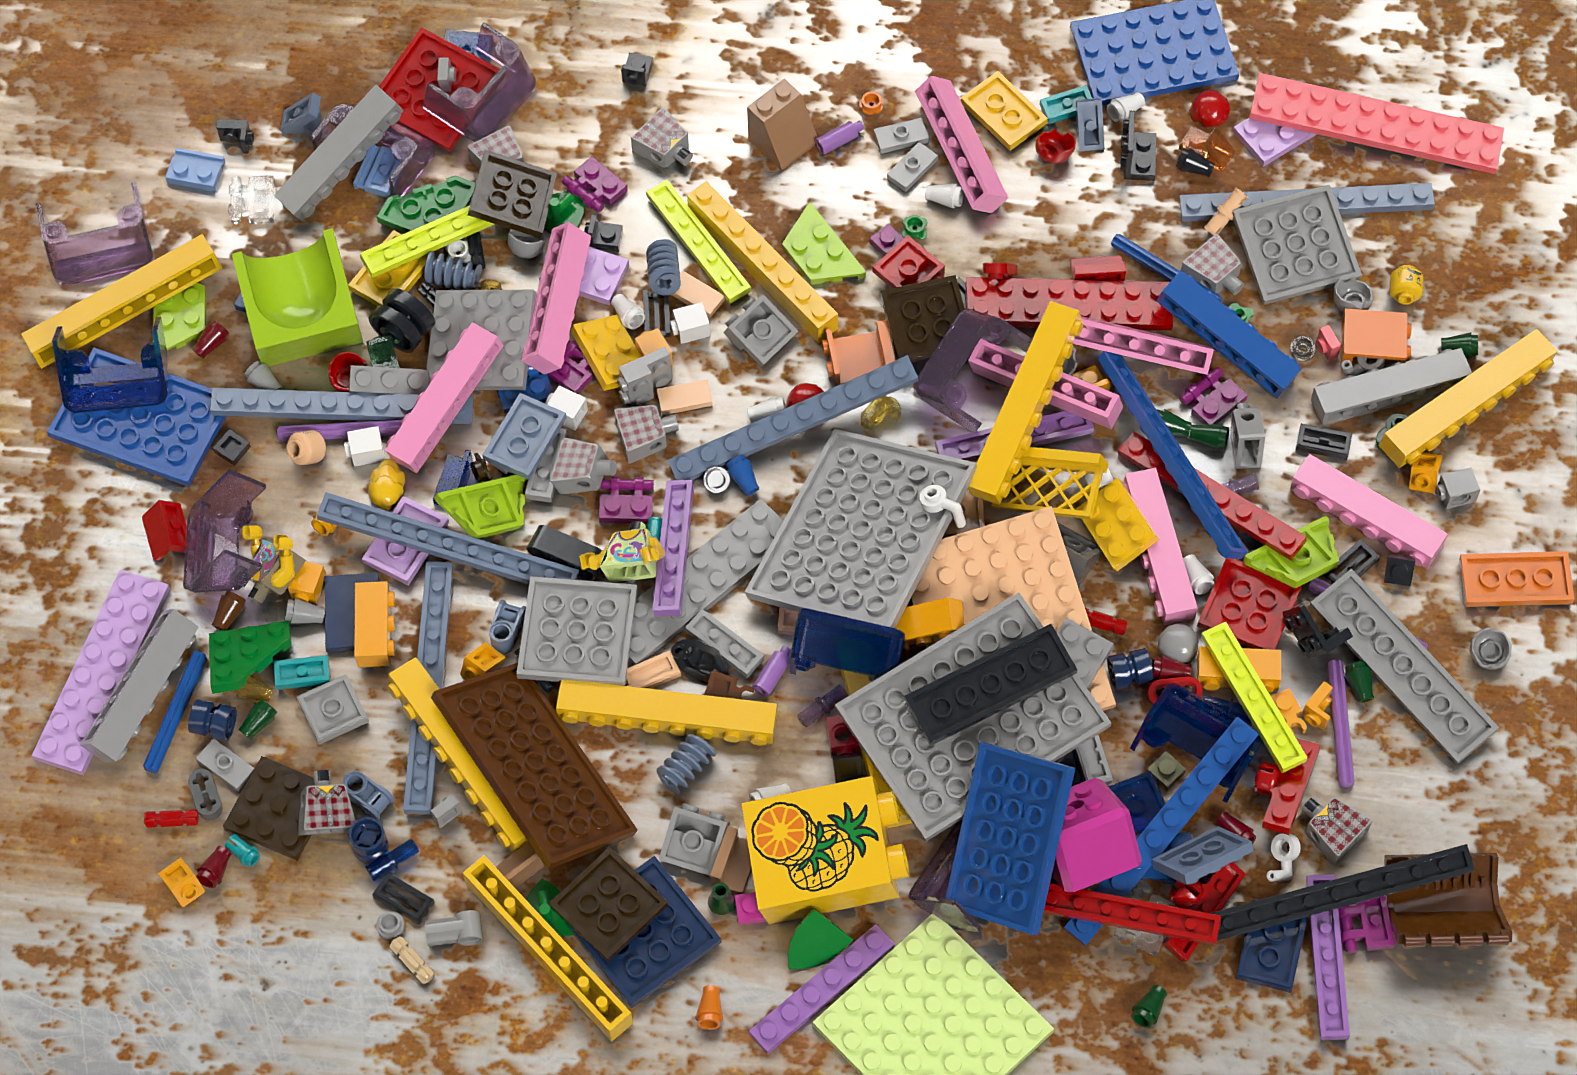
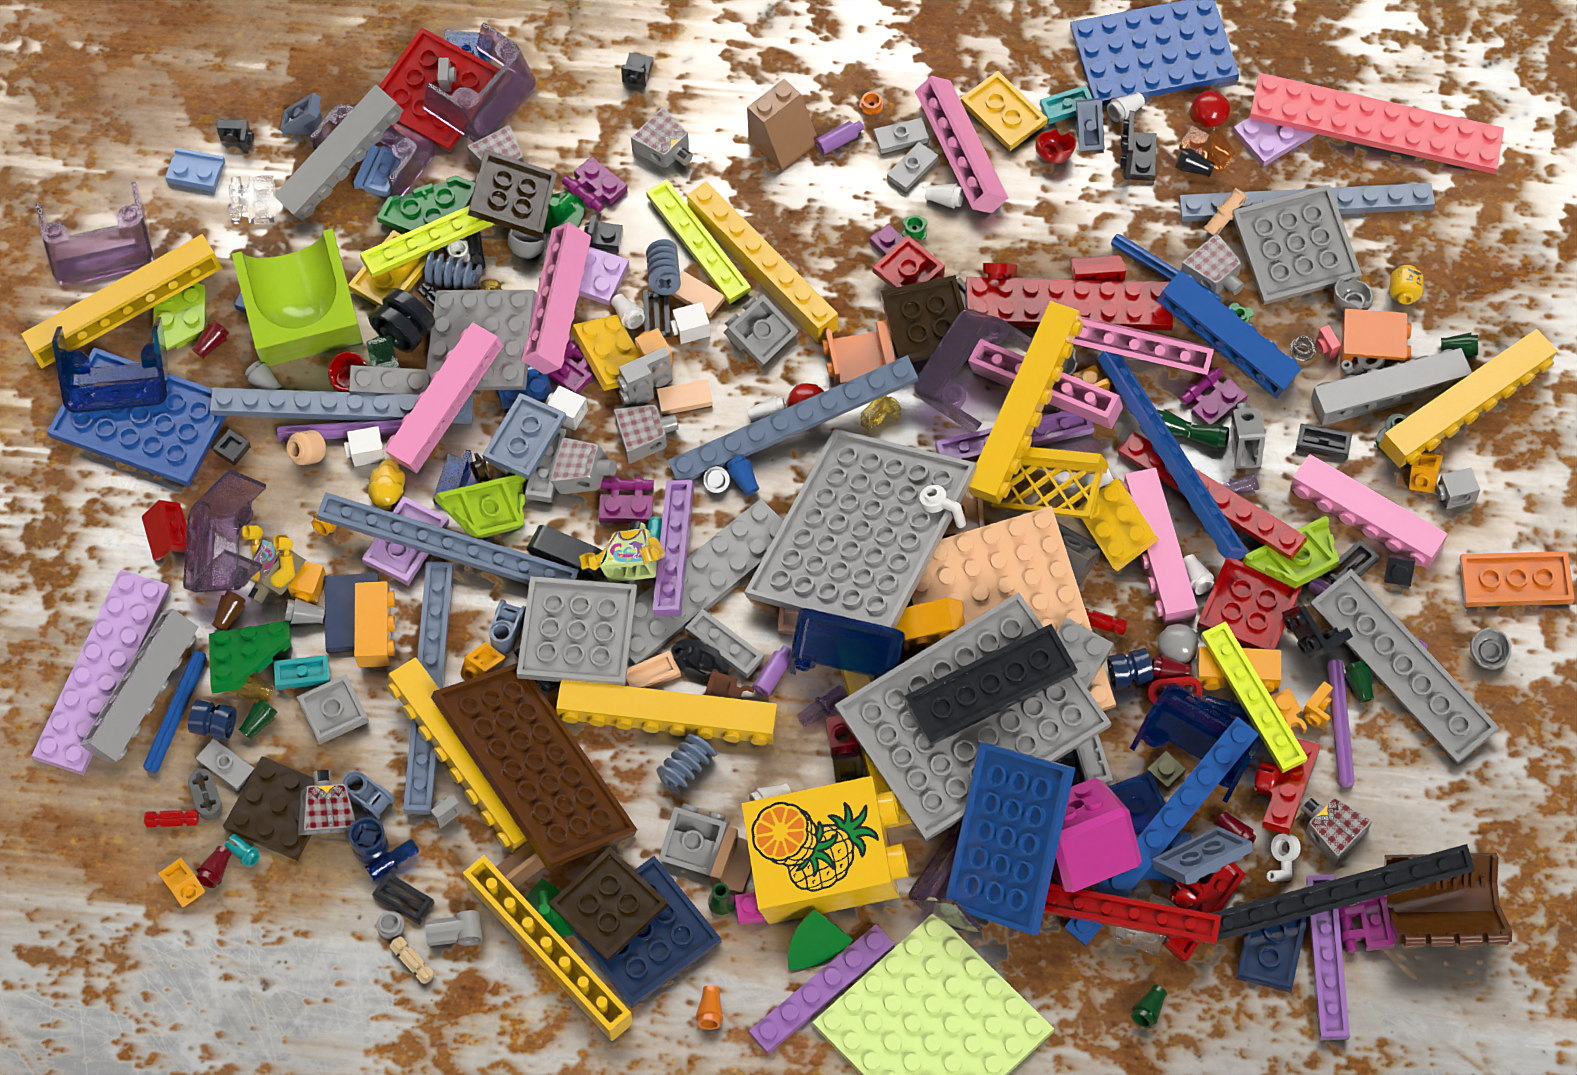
(819, 251): lime wing -> none

